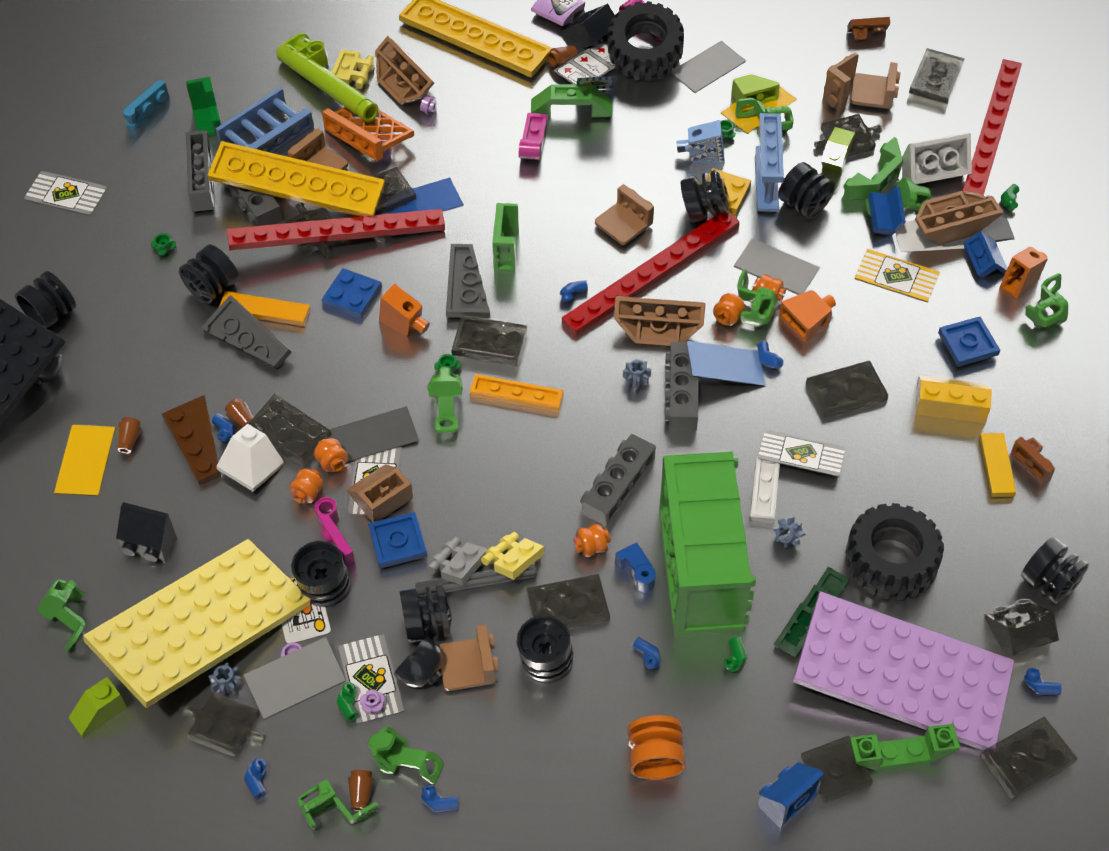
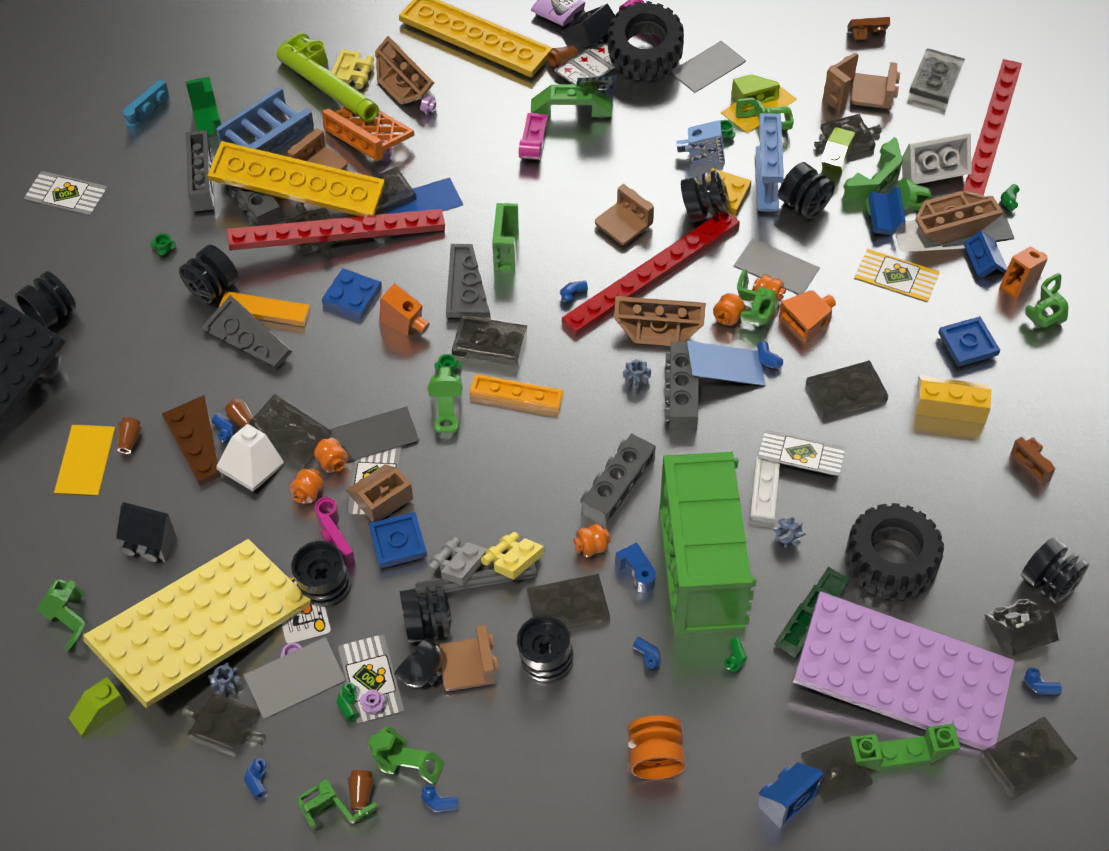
(997, 465): yellow tile -> none

